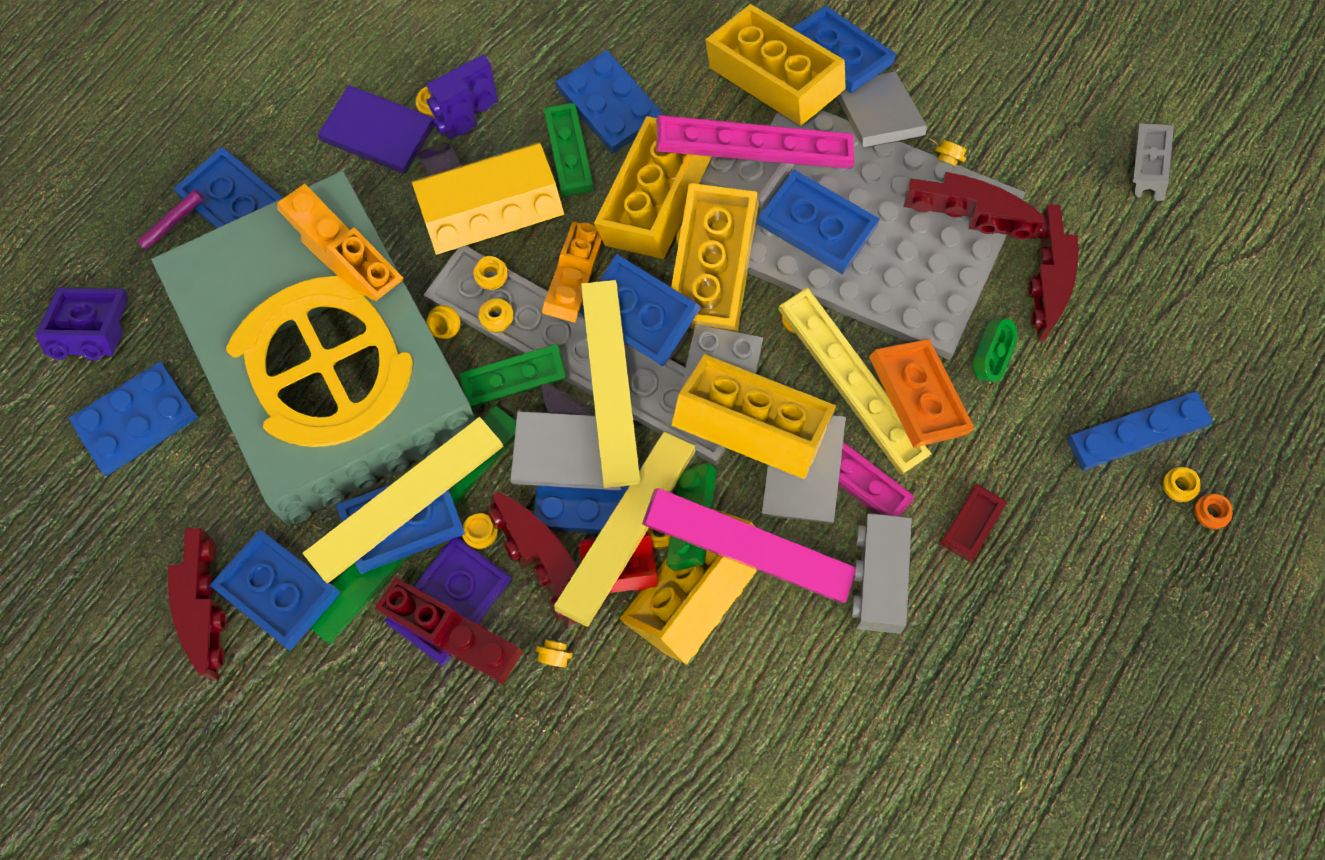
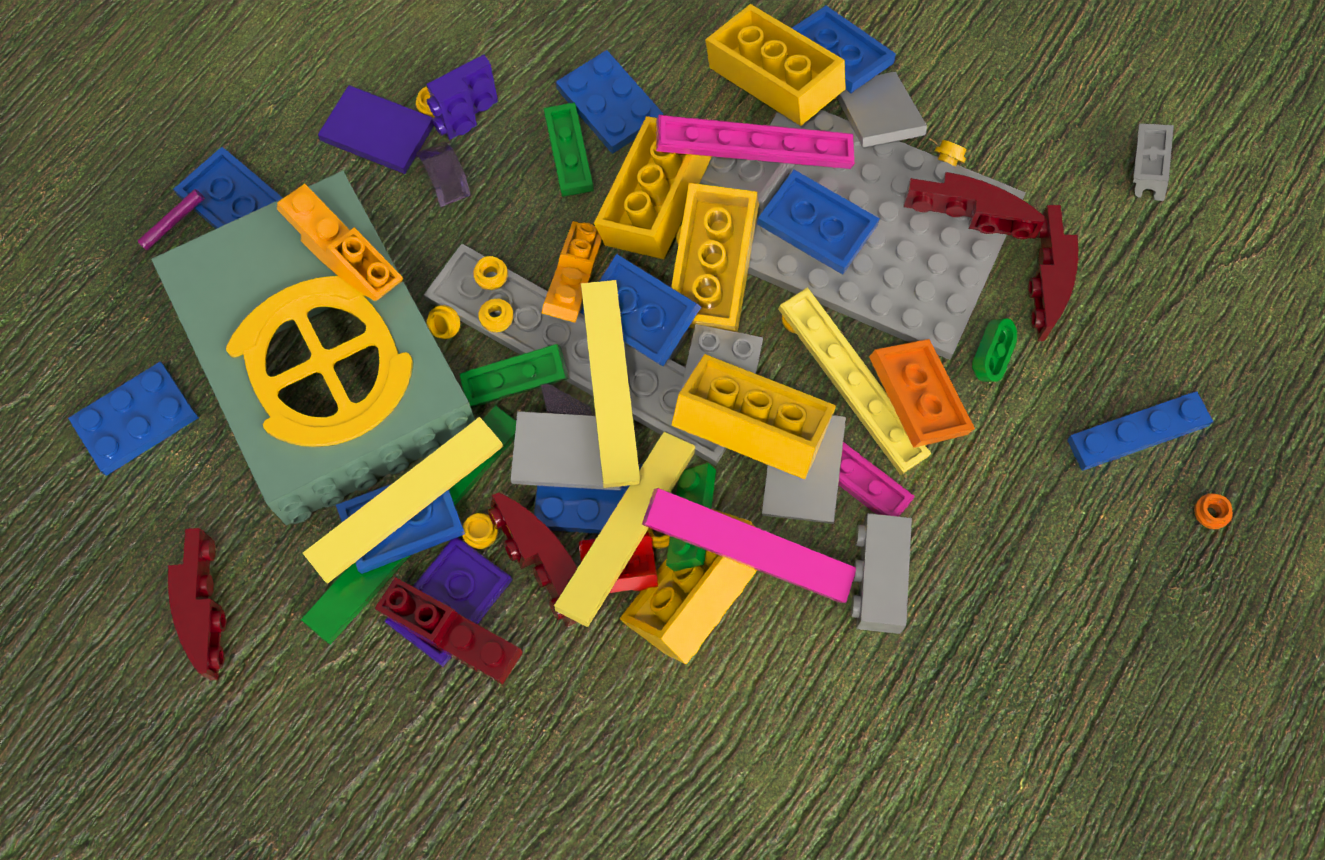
(82, 322): dark purple plate -> none
(275, 589): blue plate -> none
(488, 198): yellow slope -> none
(553, 653): yellow plate -> none
(973, 523): dark red tile -> none
(1188, 478): yellow plate -> none

